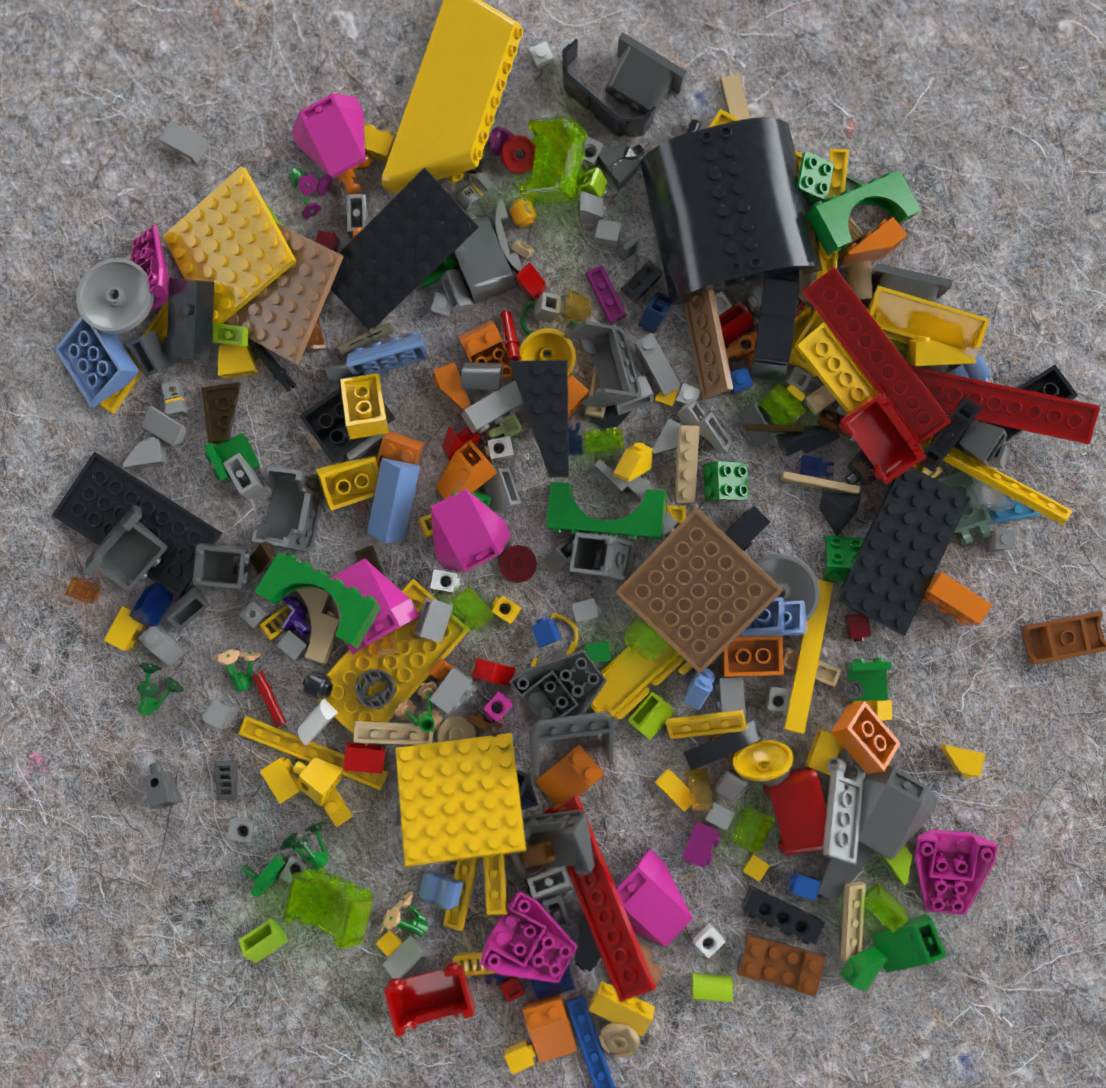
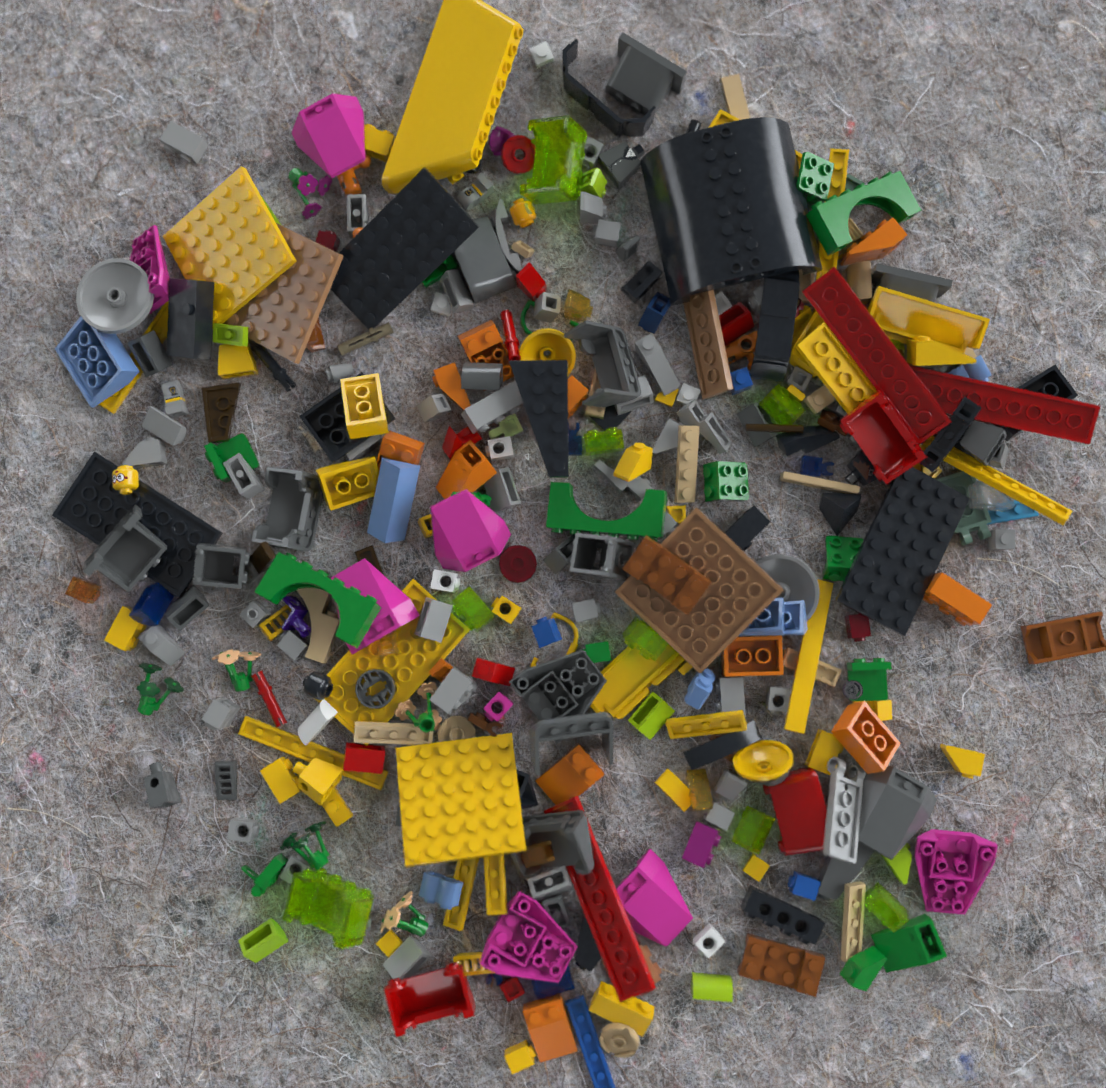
(125, 479): none -> yellow head
(388, 355): medium blue slope -> none
(433, 407): none -> light grey brick
(605, 294): magenta tile -> none
(667, 574): none -> dark orange piece

